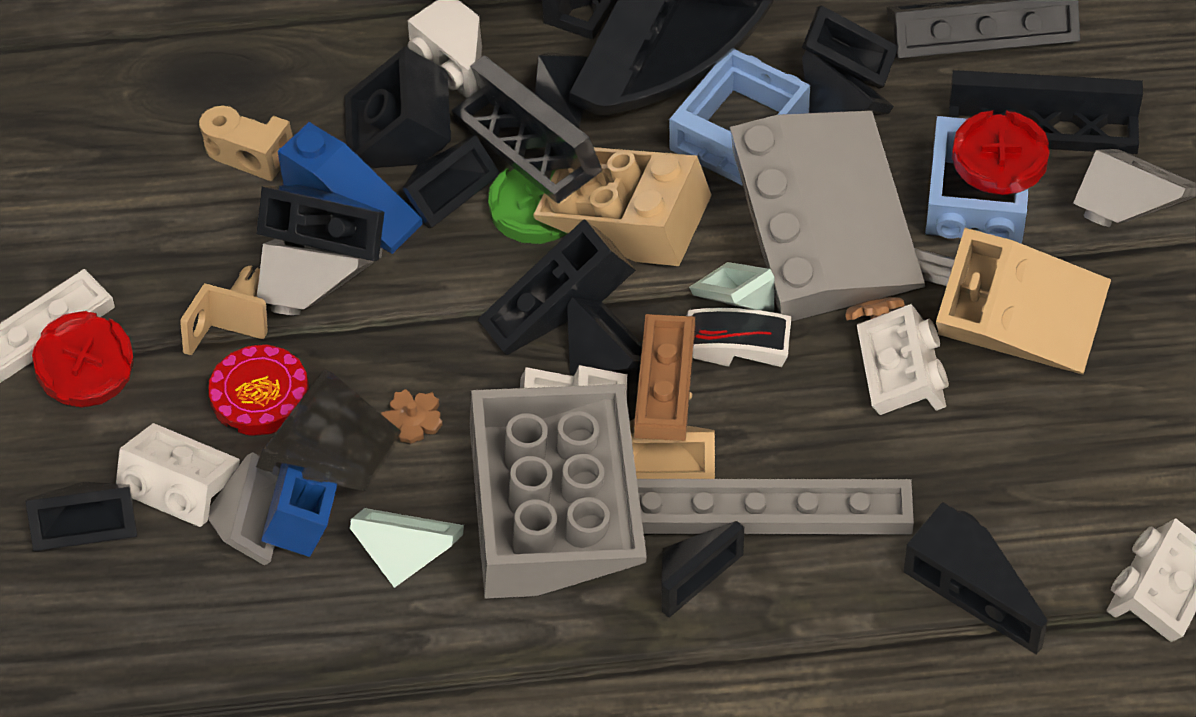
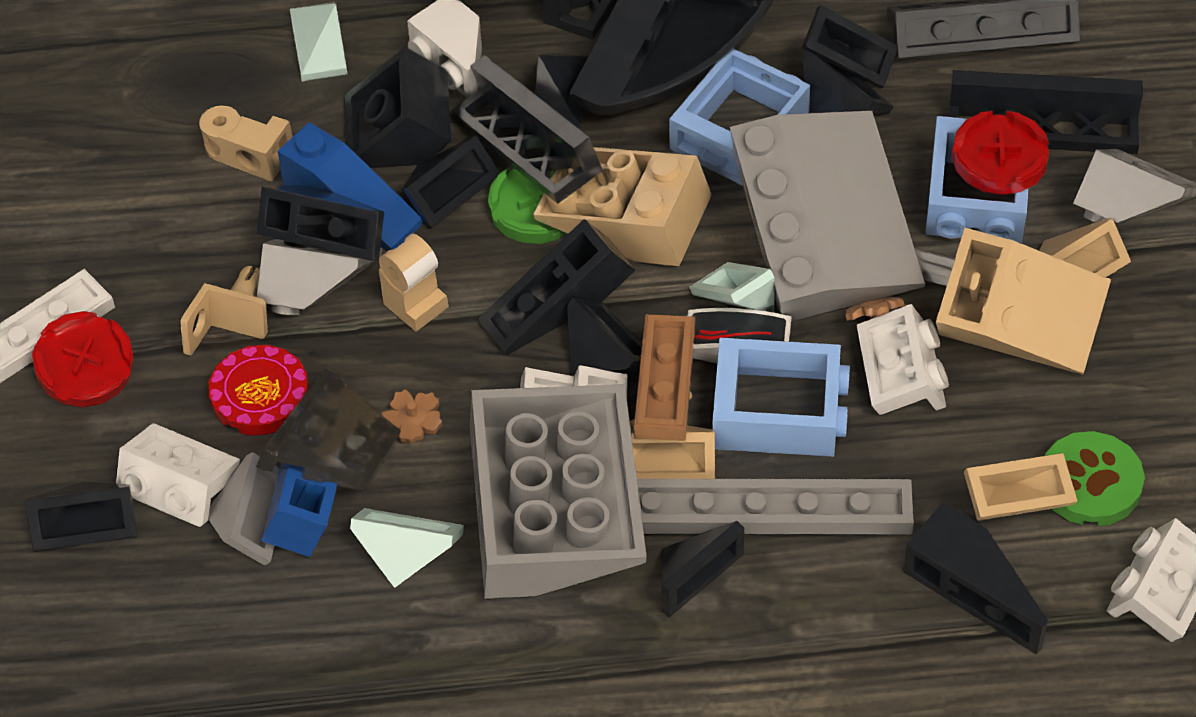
(318, 41): none -> light aqua slope
(411, 282): none -> tan leg
(773, 431): none -> light blue window
(1020, 486): none -> tan slope
(1090, 247): none -> tan slope
(1103, 475): none -> bright green tile

